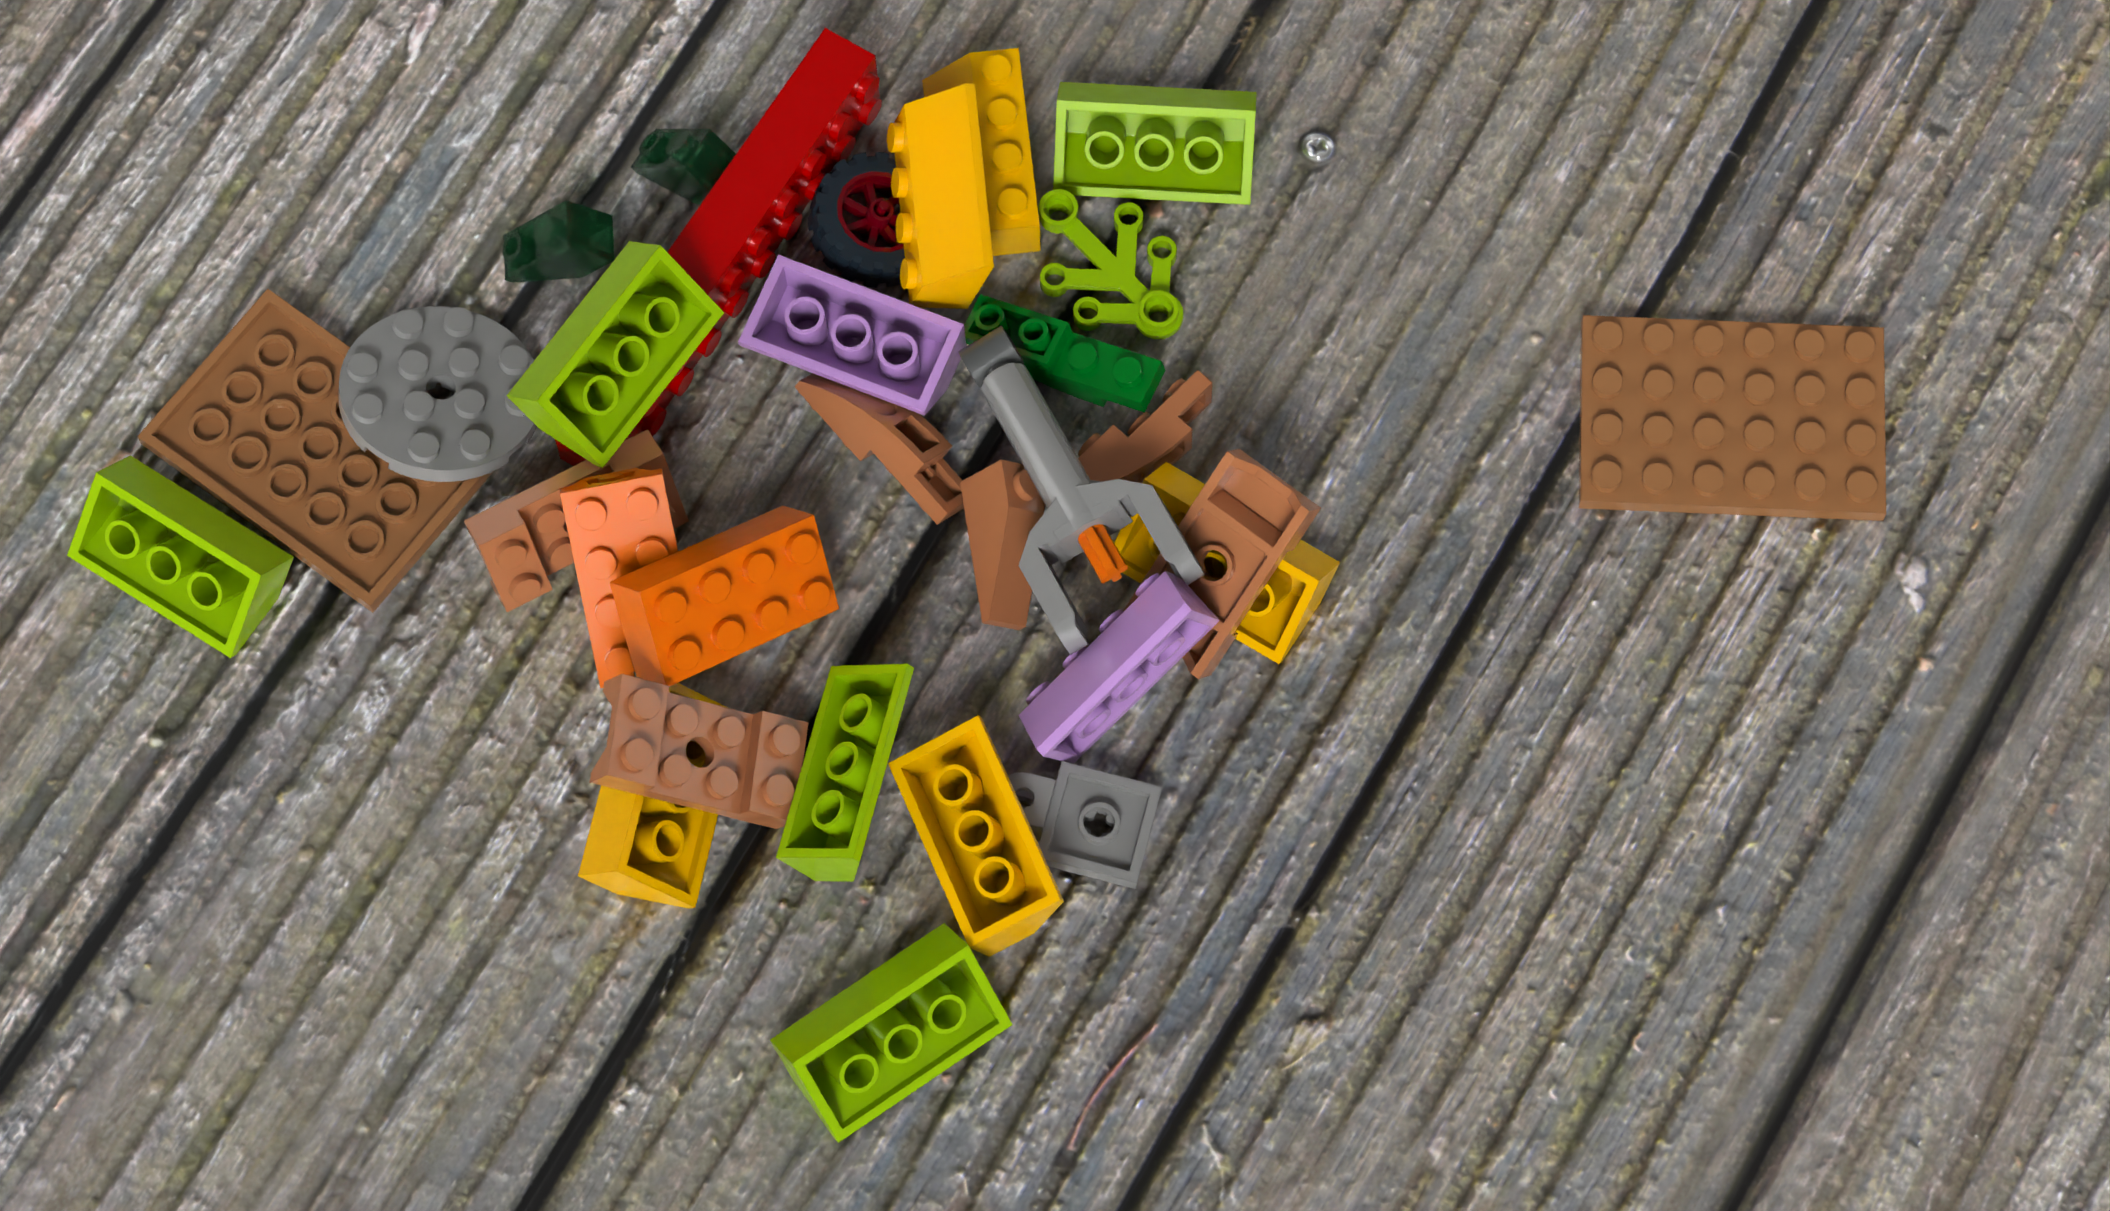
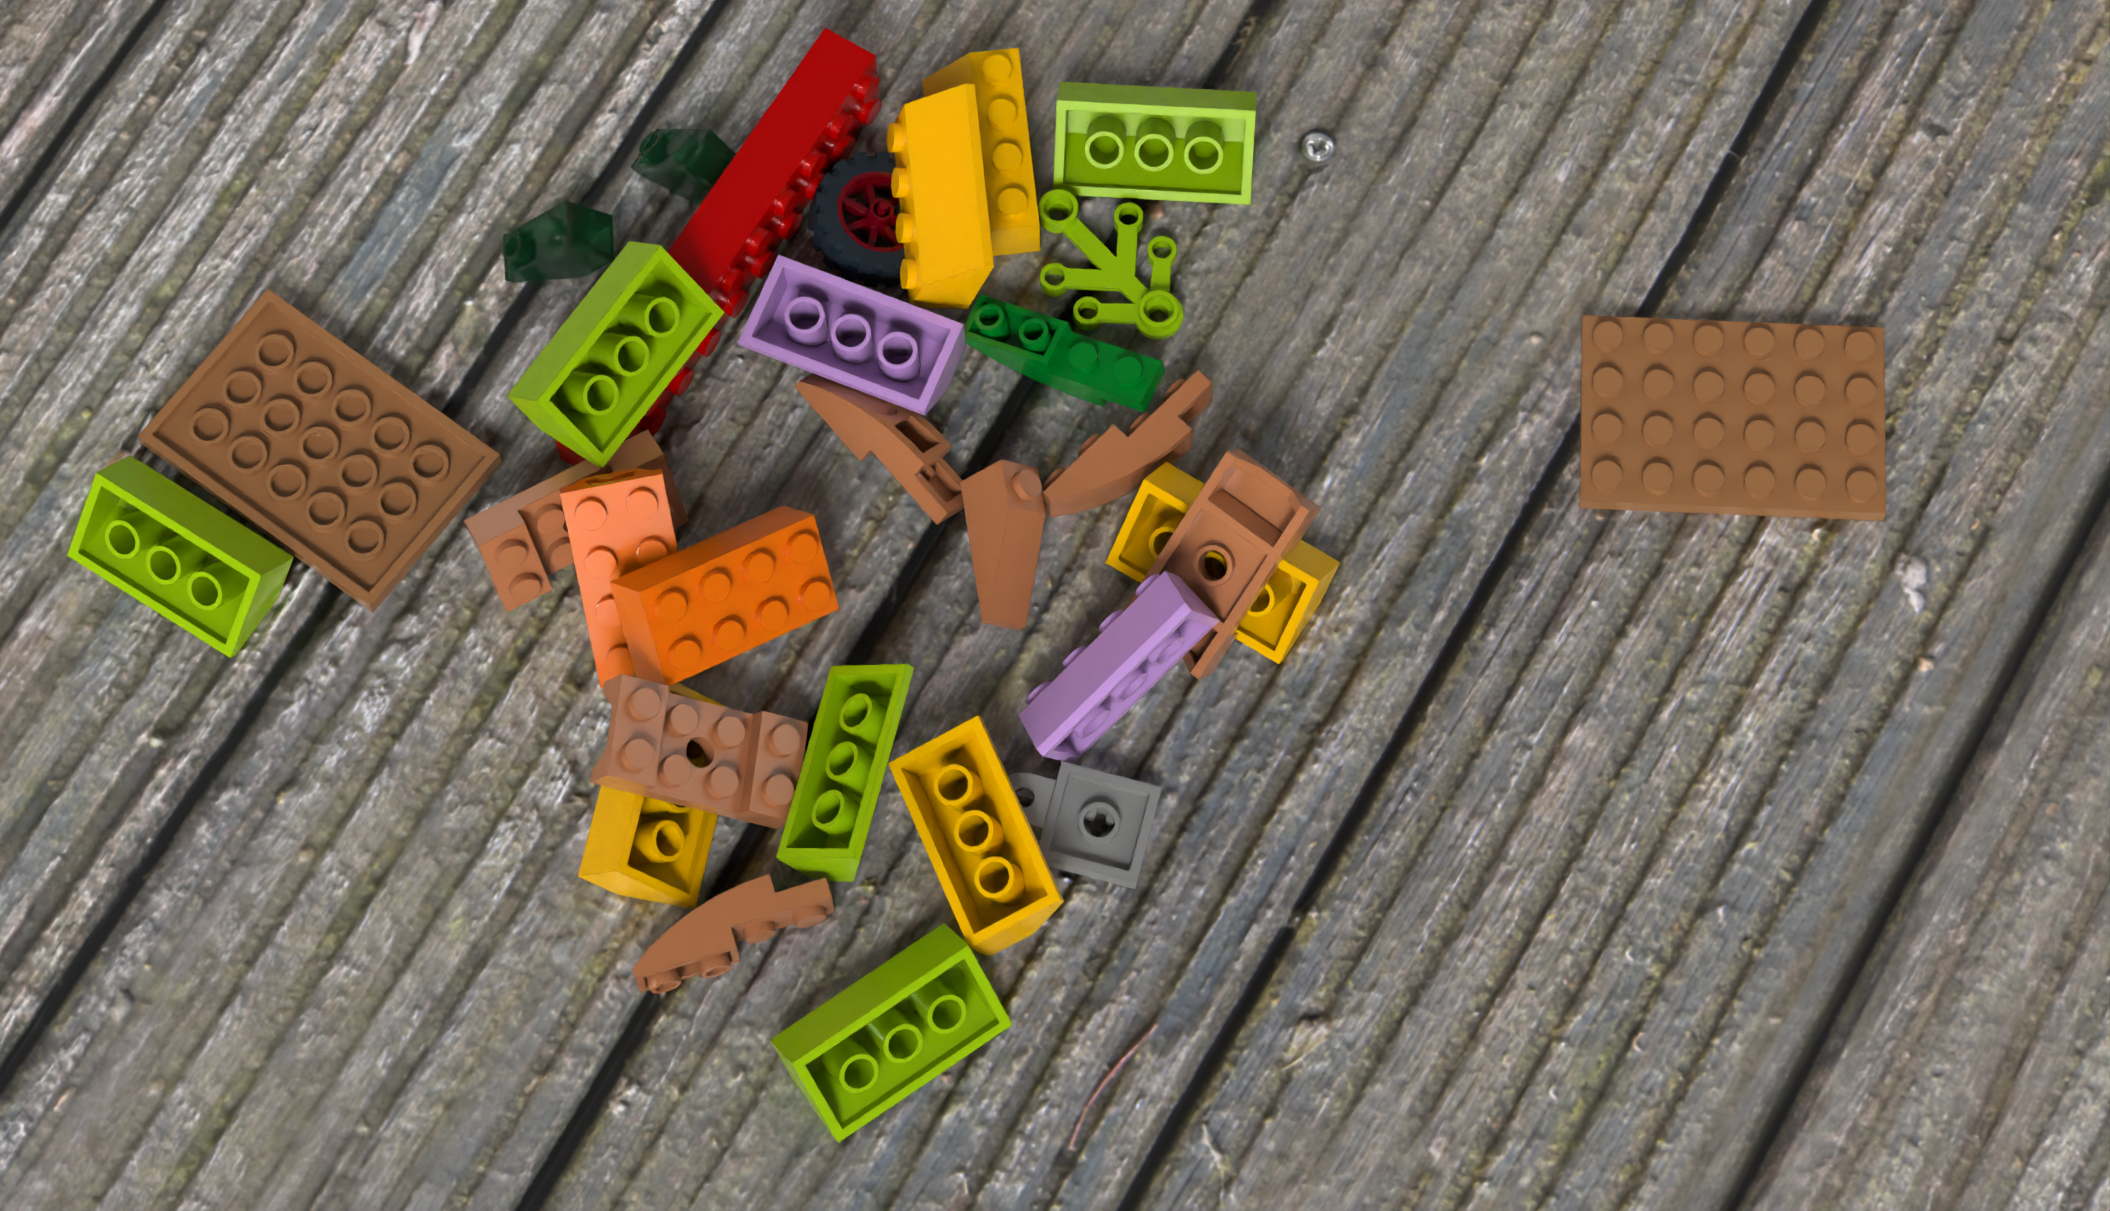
(425, 437): light grey plate -> none
(708, 935): none -> nougat slope
(1078, 510): light grey piece -> none

